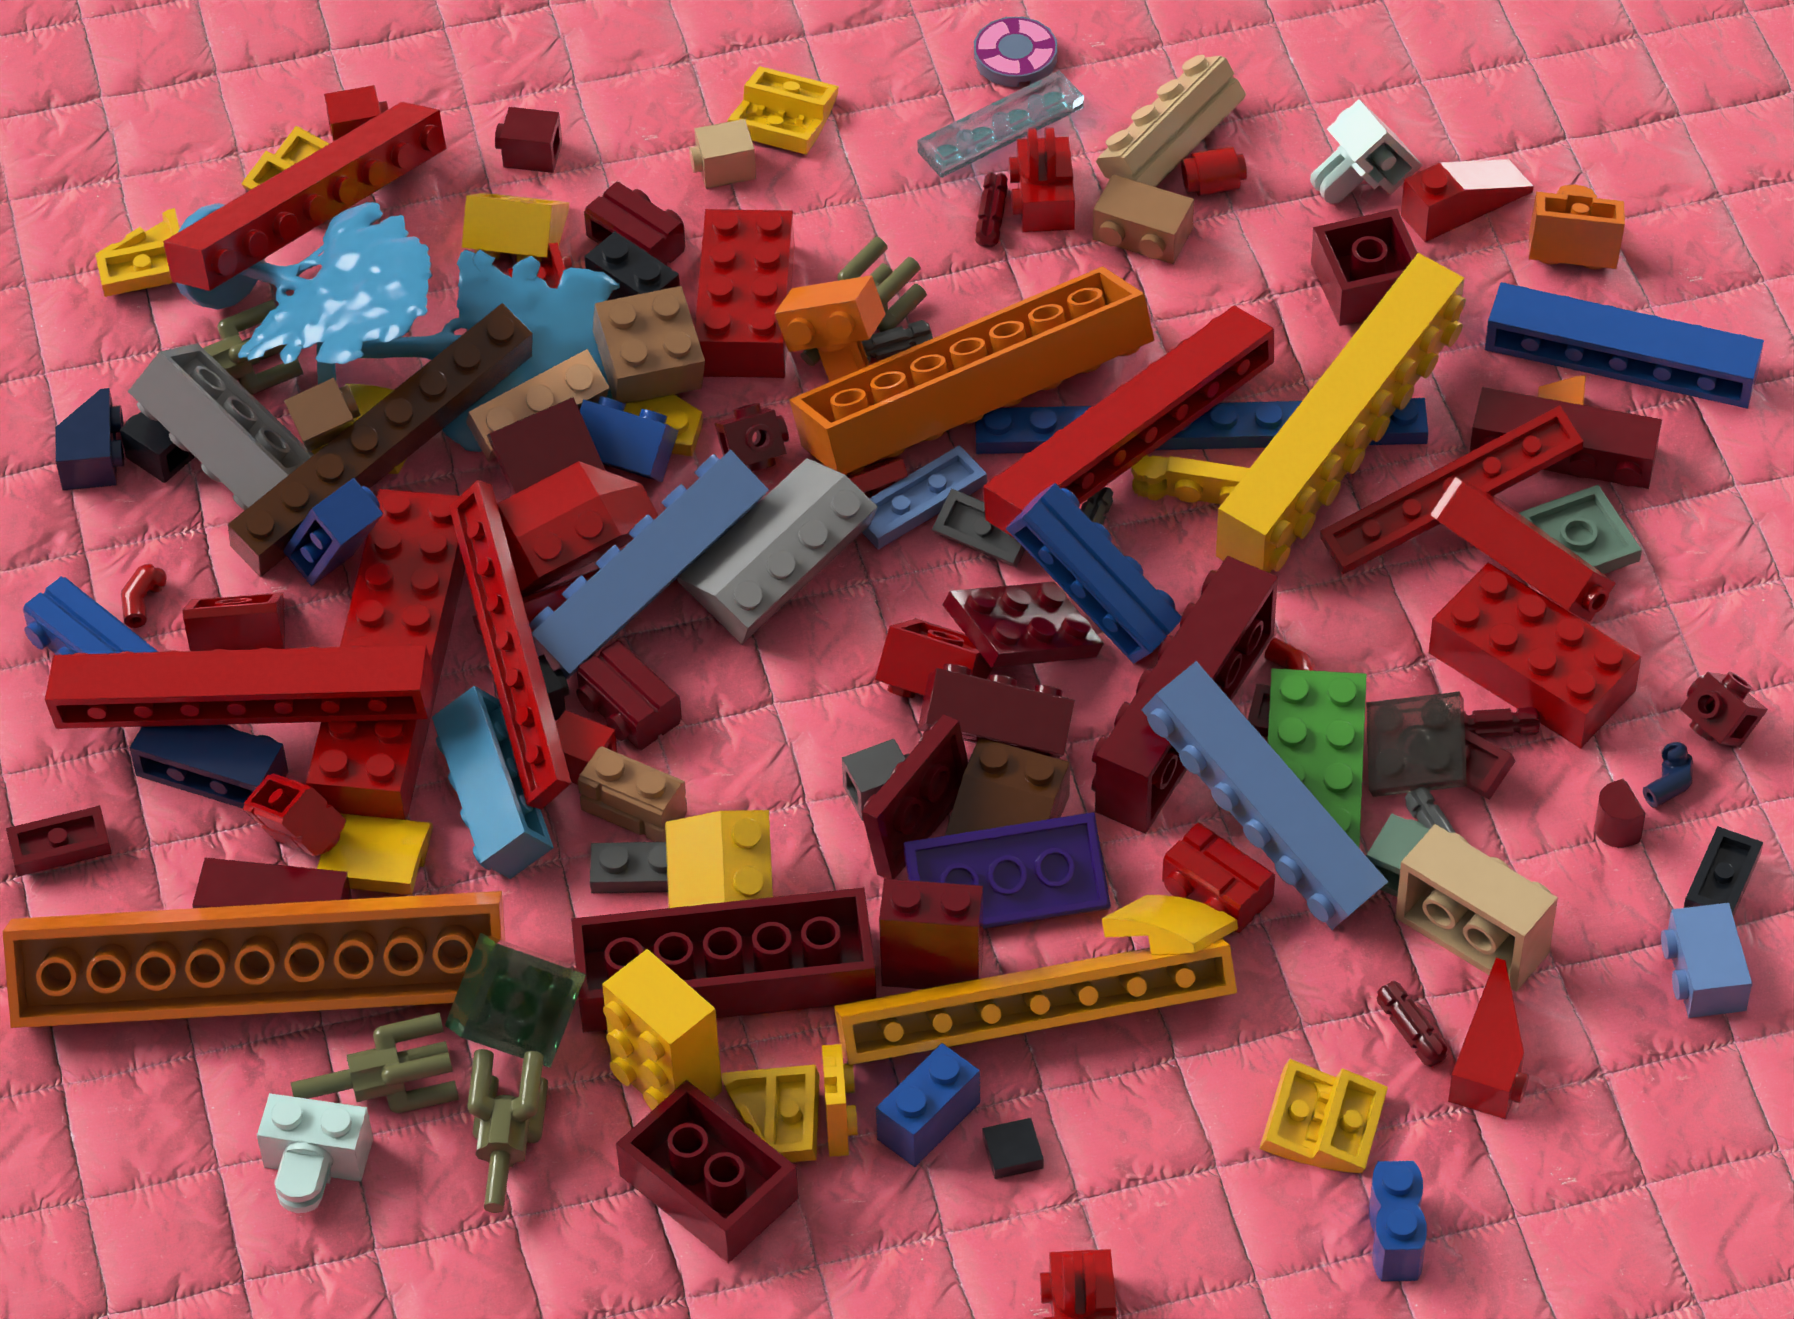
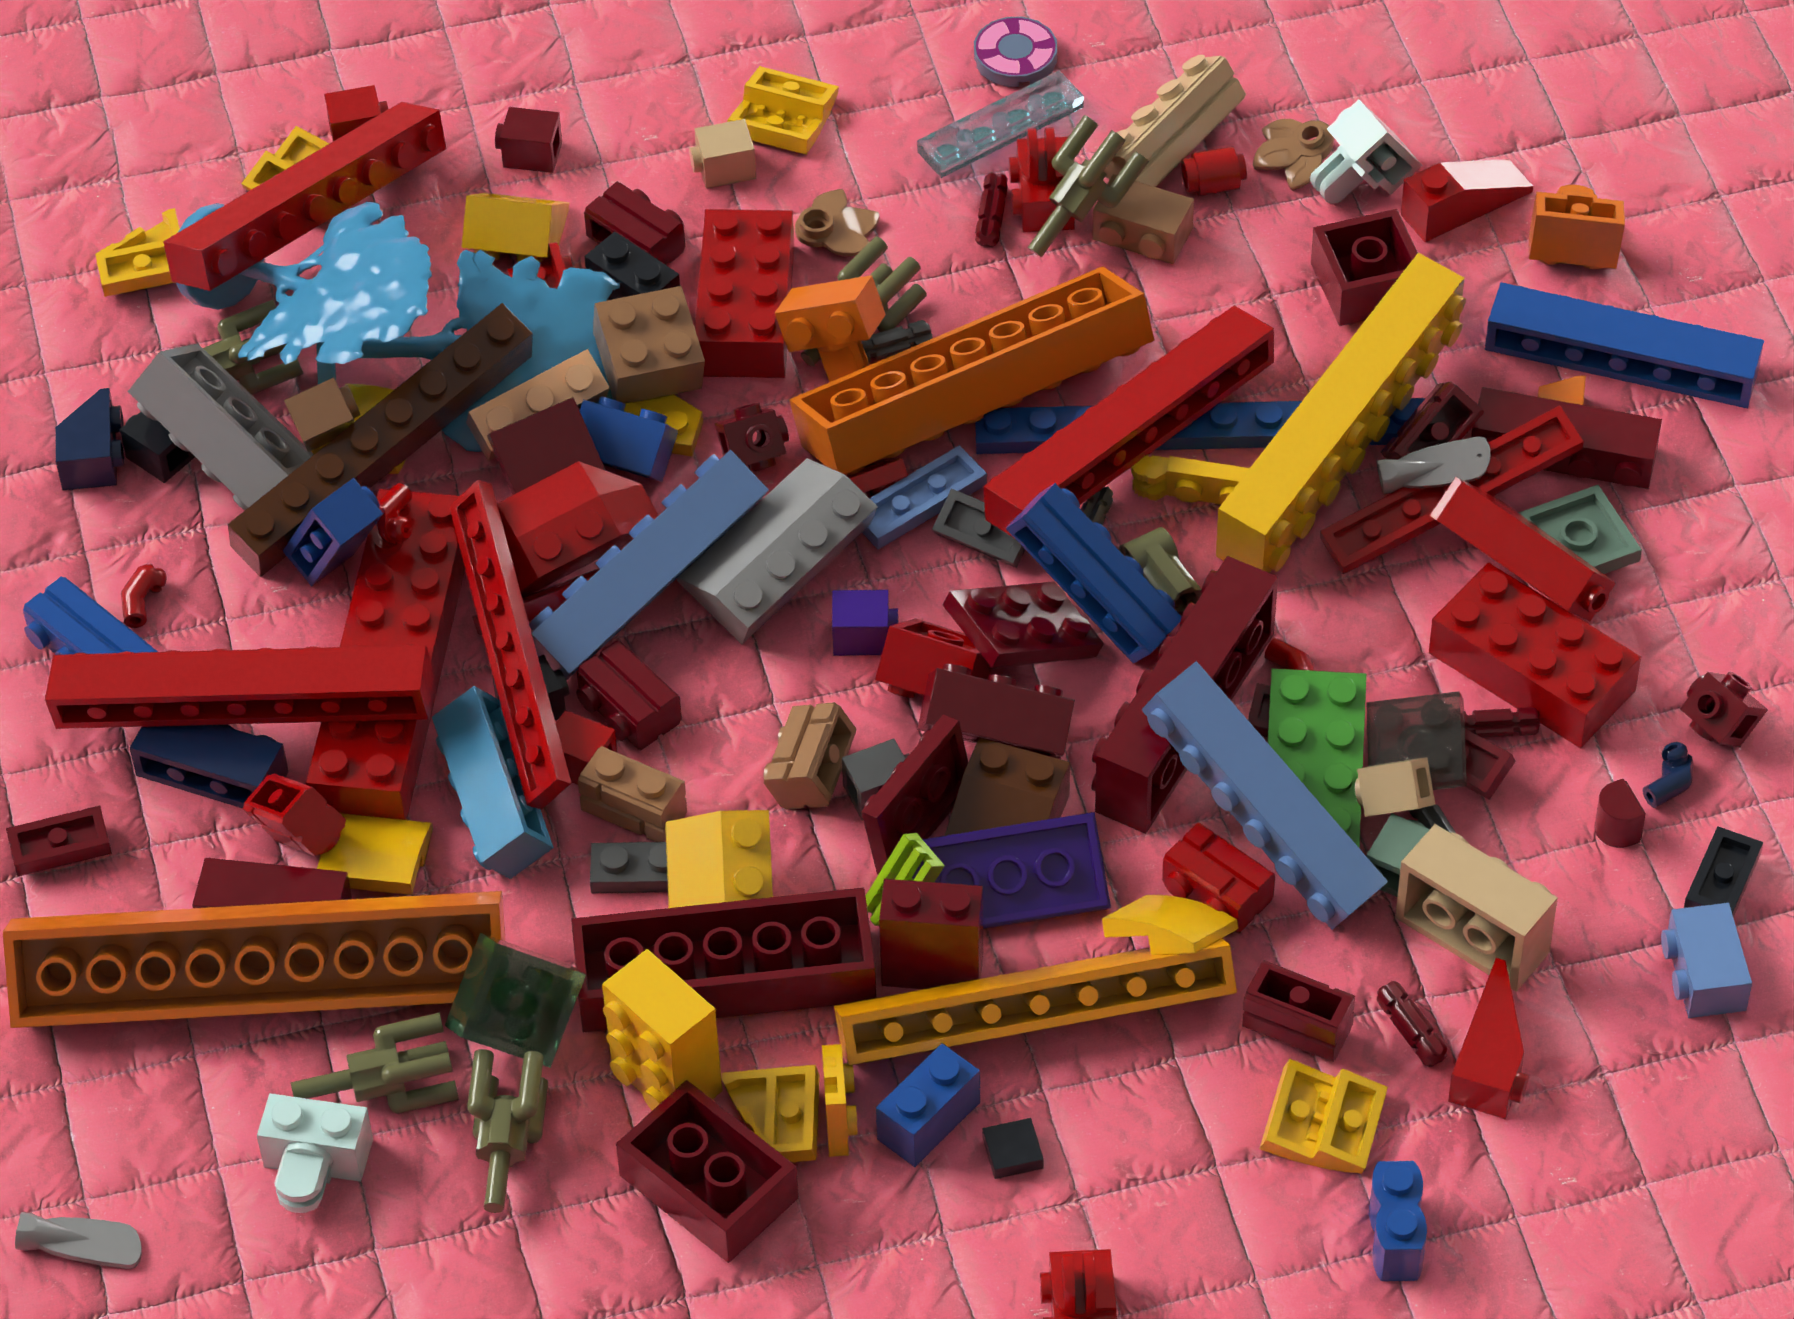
(80, 1239): none -> light grey piece
(235, 622): red slope -> none
(390, 524): none -> red arm
(809, 756): none -> medium nougat brick
(835, 224): none -> medium nougat plate
(861, 621): none -> dark purple brick
(902, 866): none -> lime tile
(1084, 182): none -> olive plant
(1162, 566): none -> olive piece
(1291, 149): none -> medium nougat plate
(1298, 1011): none -> dark red brick
(1394, 787): none -> tan brick
(1436, 465): none -> light grey piece
(1439, 419): none -> dark red brick

